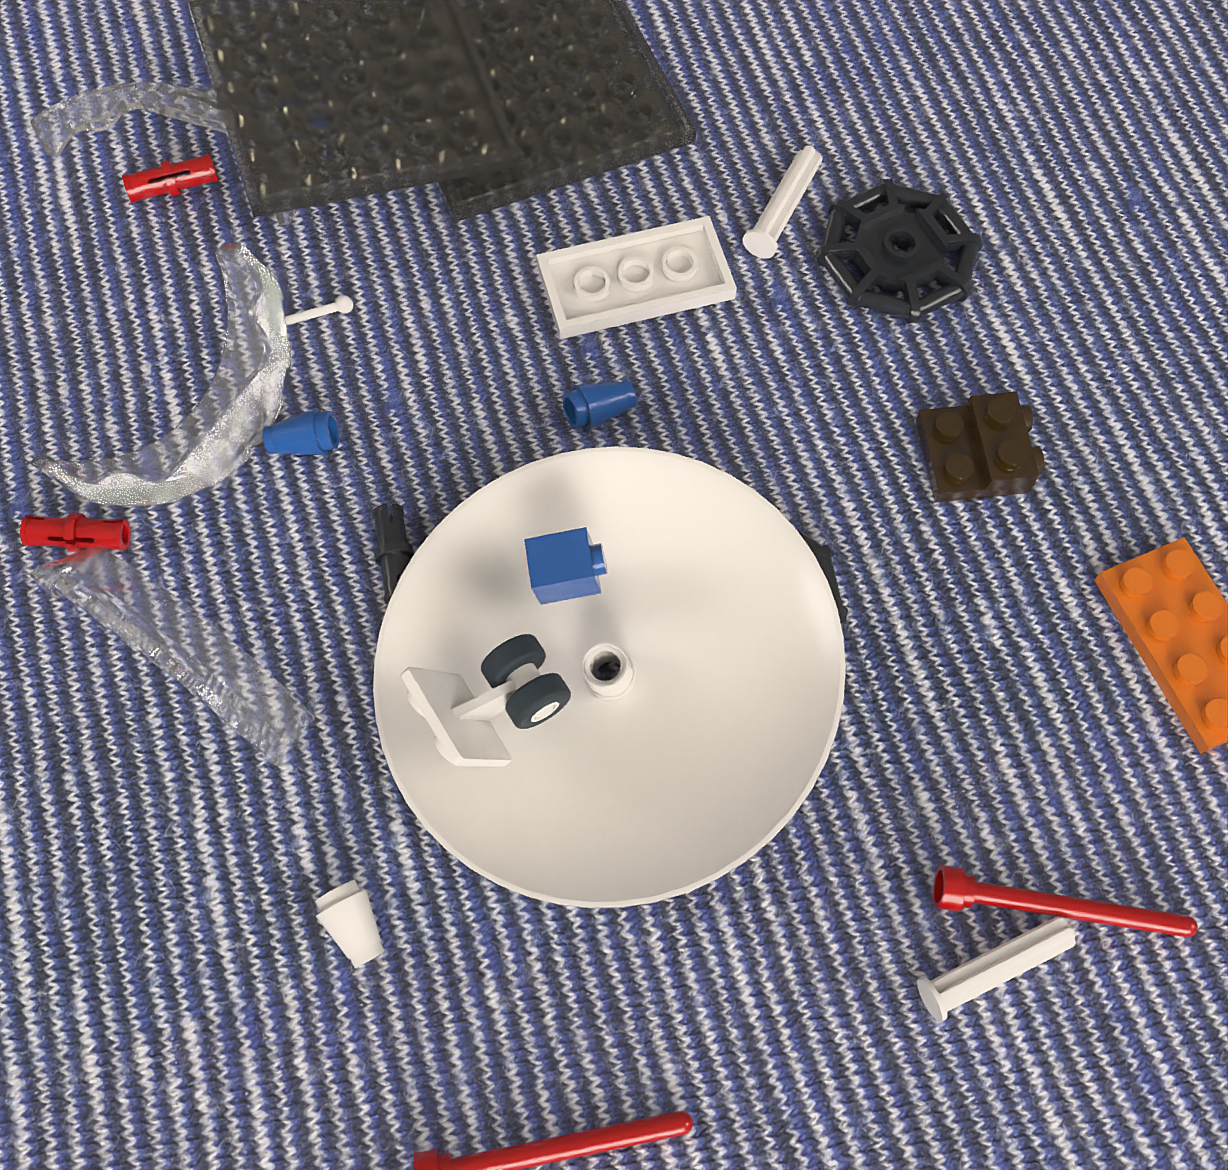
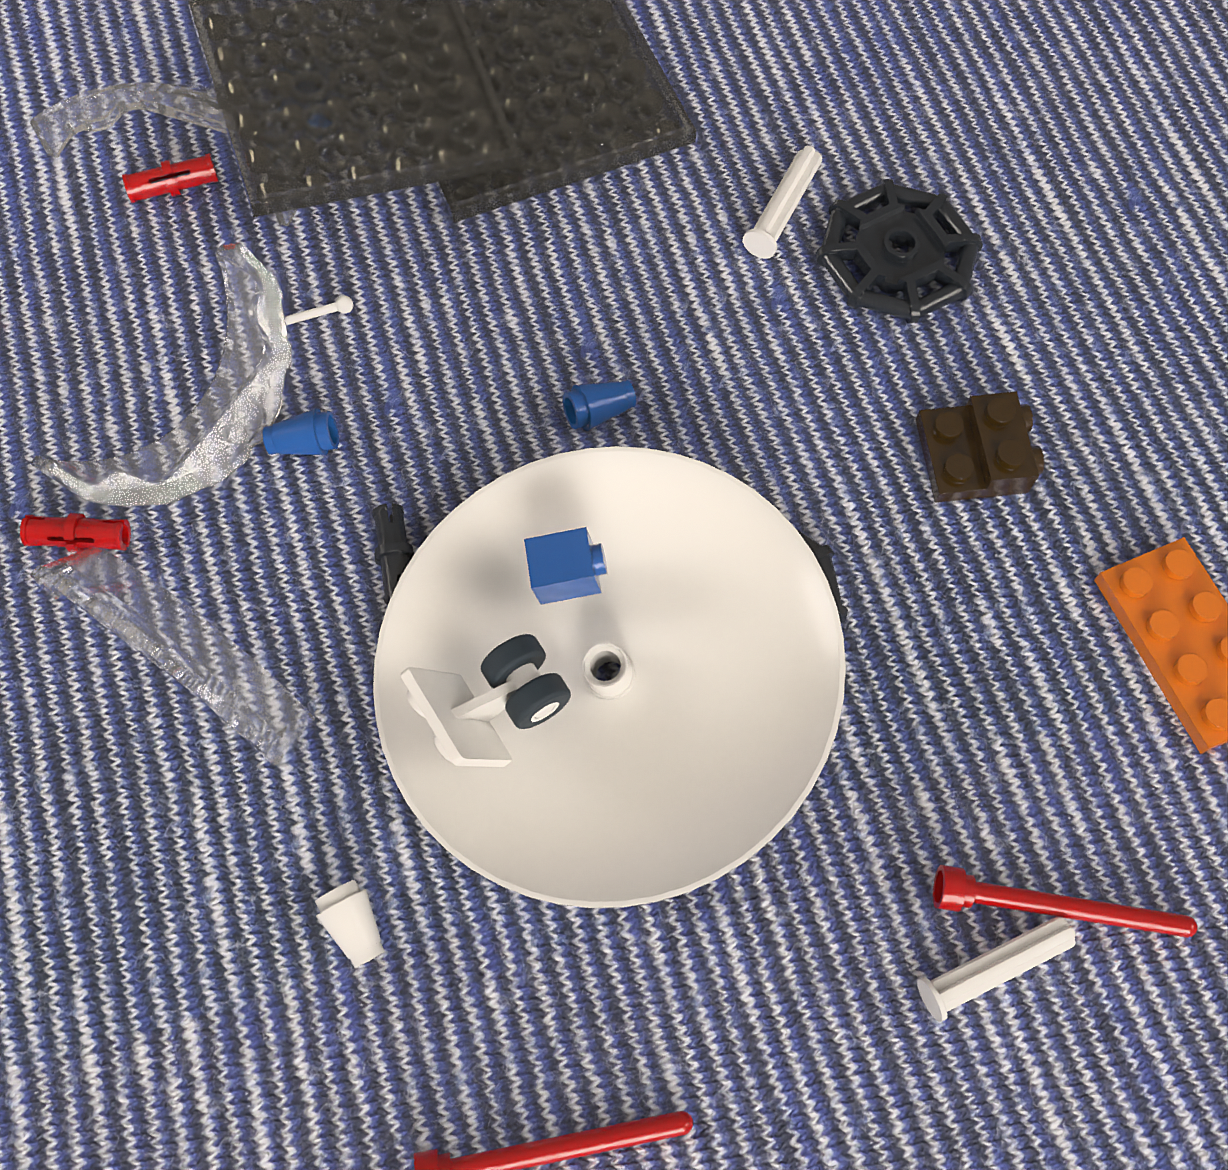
(635, 277): white plate -> none

